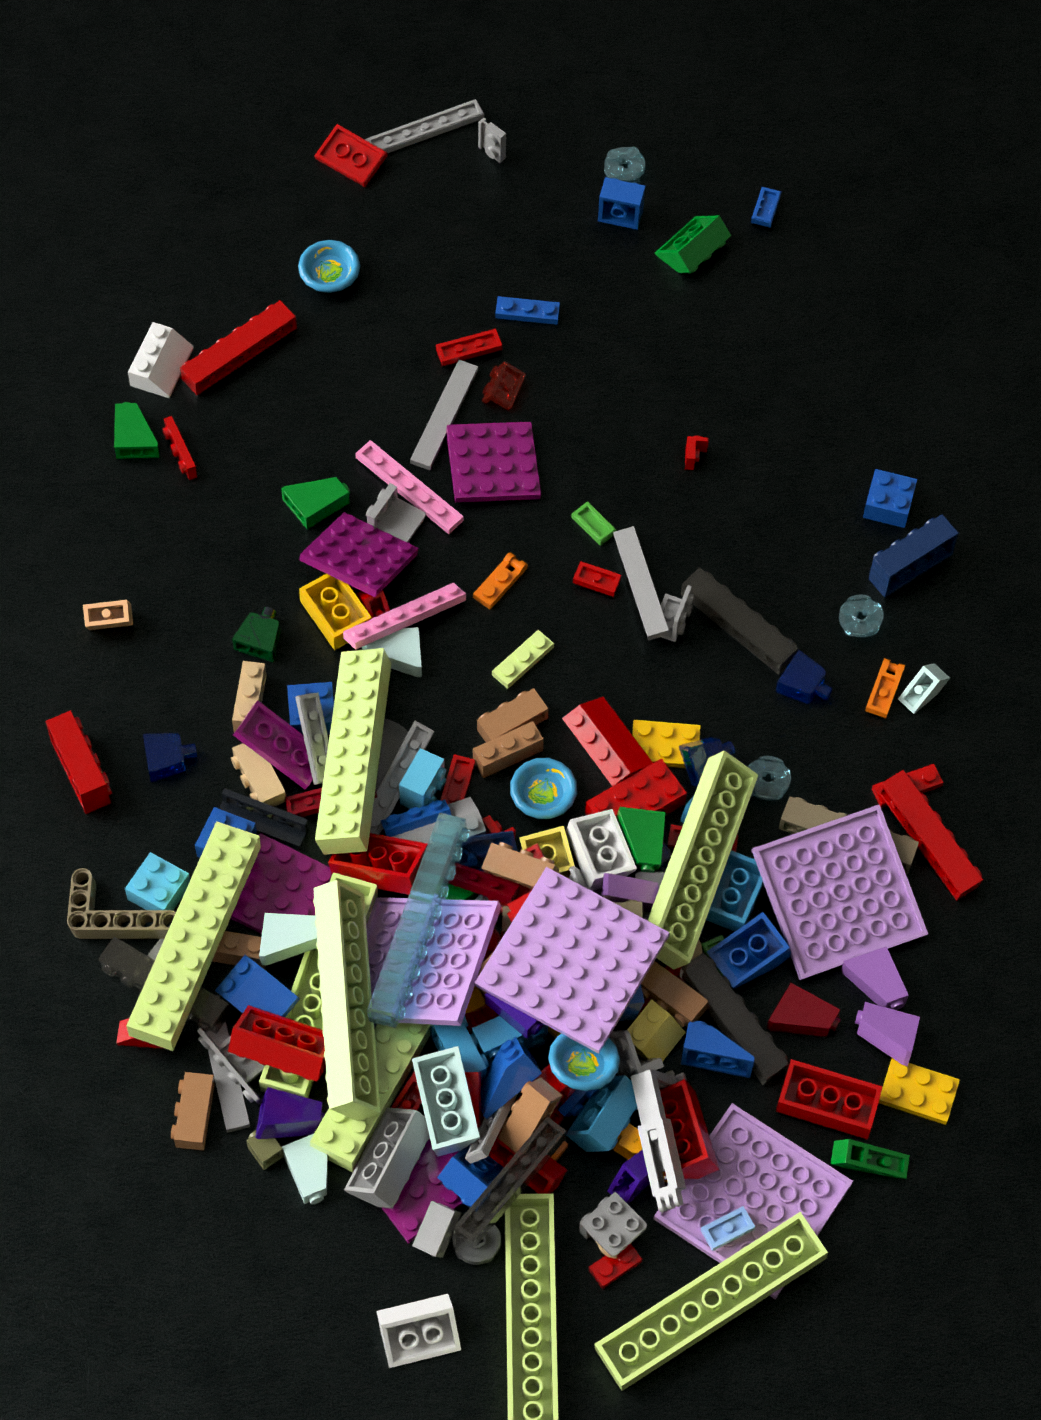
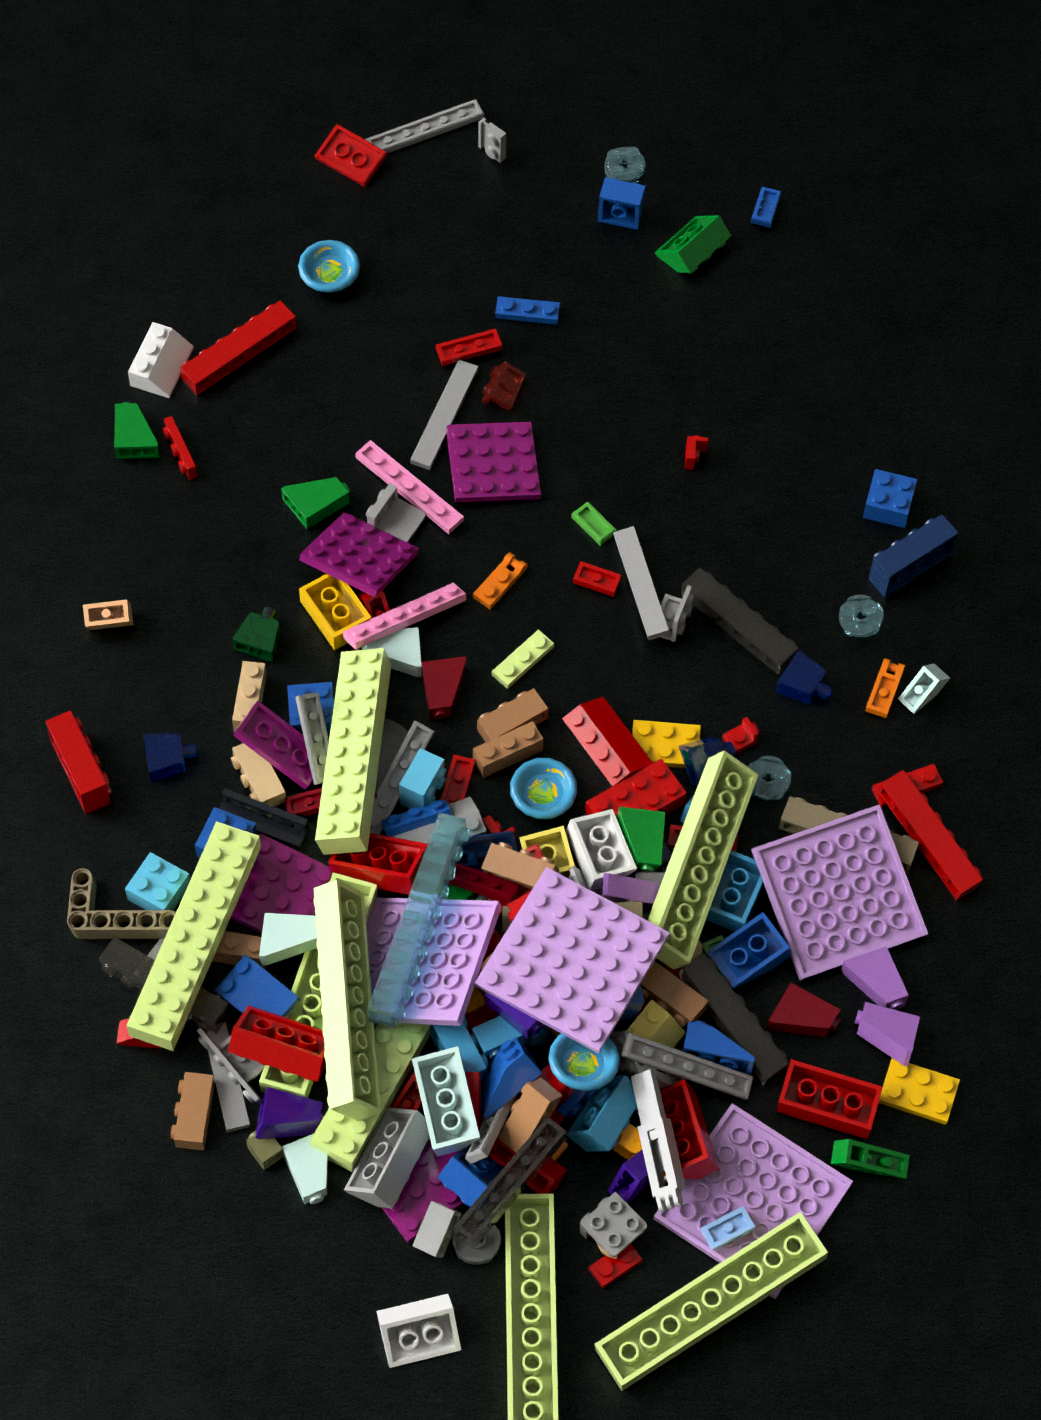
(442, 685): none -> dark red slope
(687, 1066): none -> light grey tile
(742, 735): none -> red bracket

